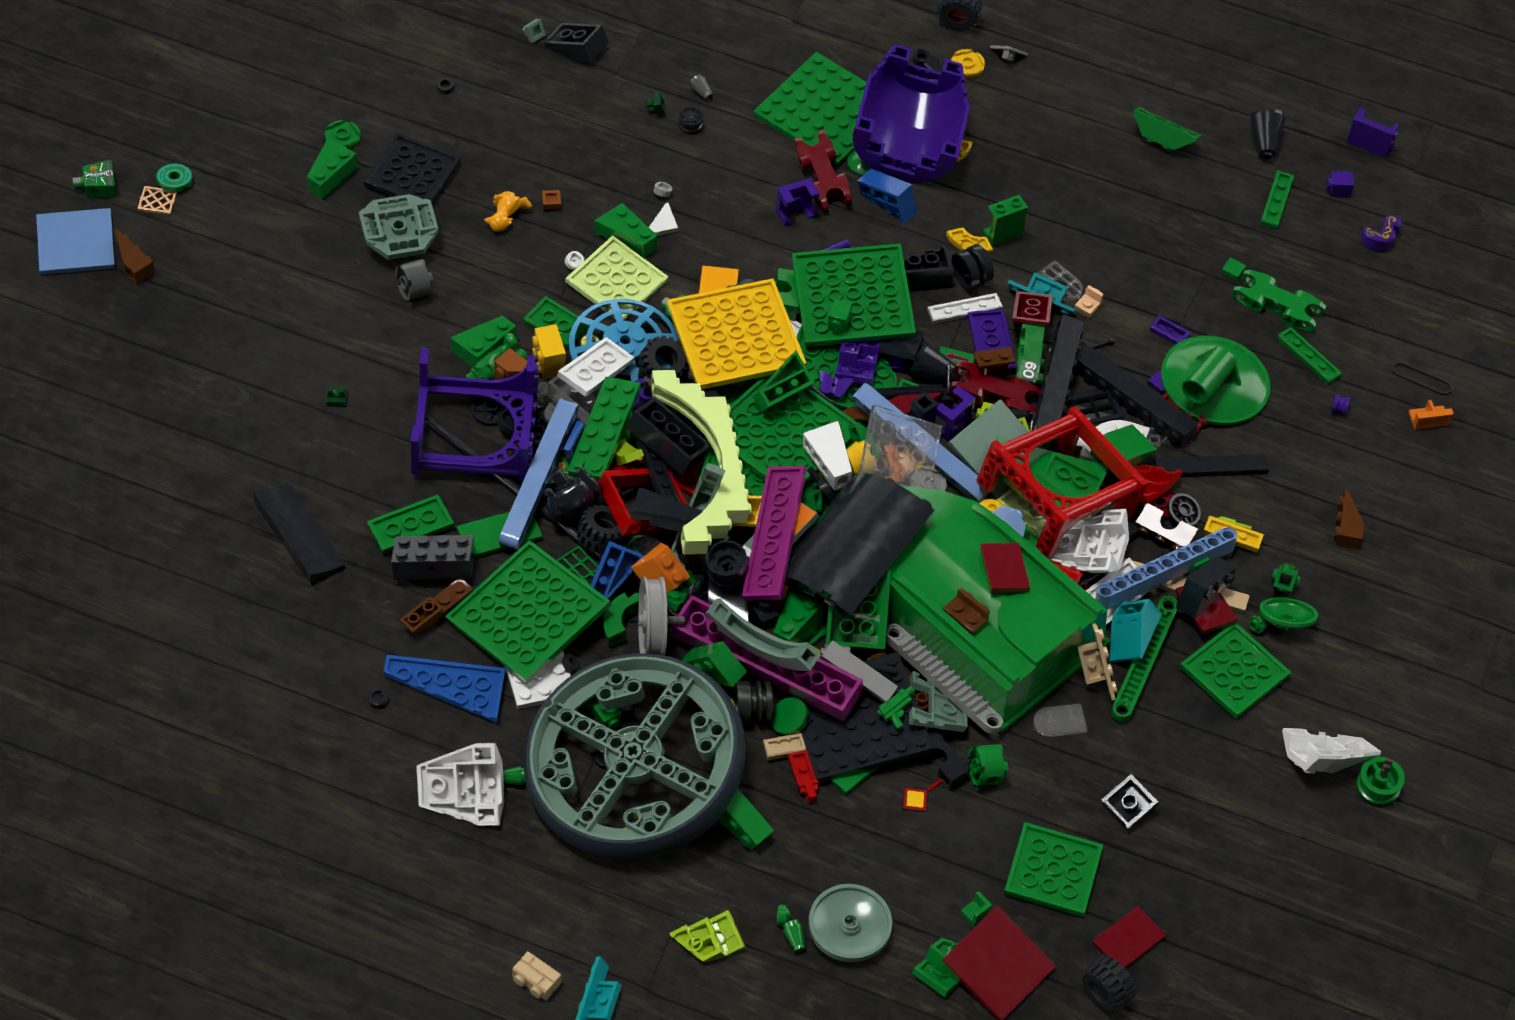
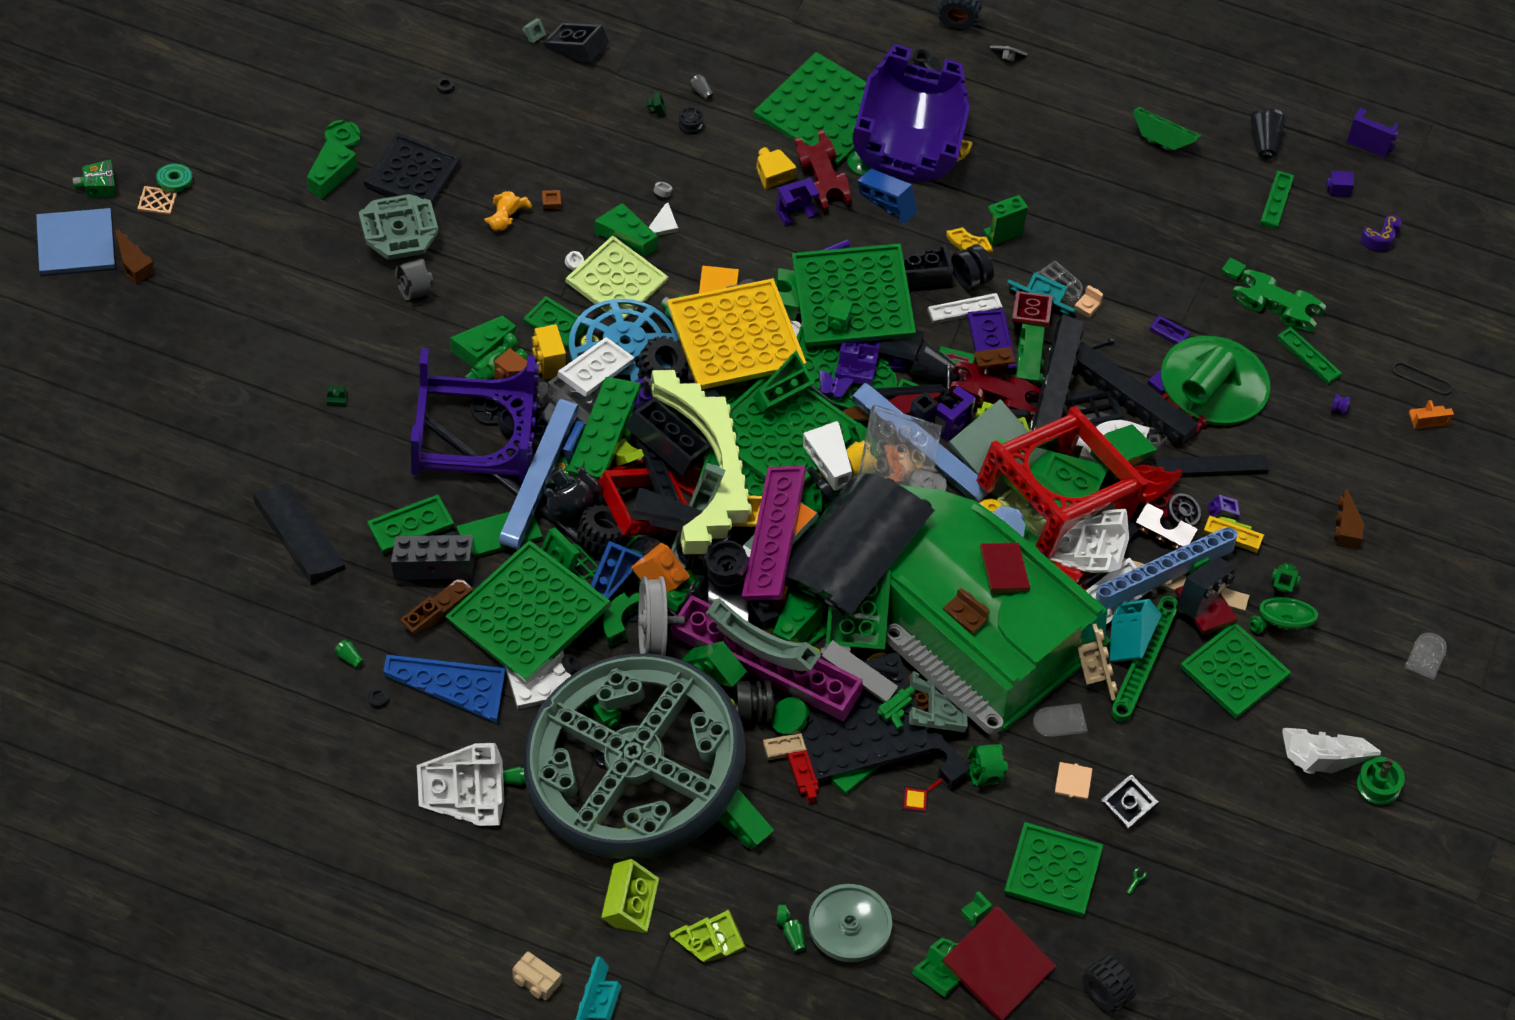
(348, 653): none -> green cone
(560, 548): none -> green tile
(630, 897): none -> lime slope
(774, 168): none -> yellow torso
(972, 62): yellow tile -> none
(1028, 370): clear tile -> none
(1073, 781): none -> light nougat piece
(1129, 938): dark red tile -> none
(1136, 880): none -> green hand
(1224, 506): none -> dark purple bracket
(1427, 655): none -> clear window

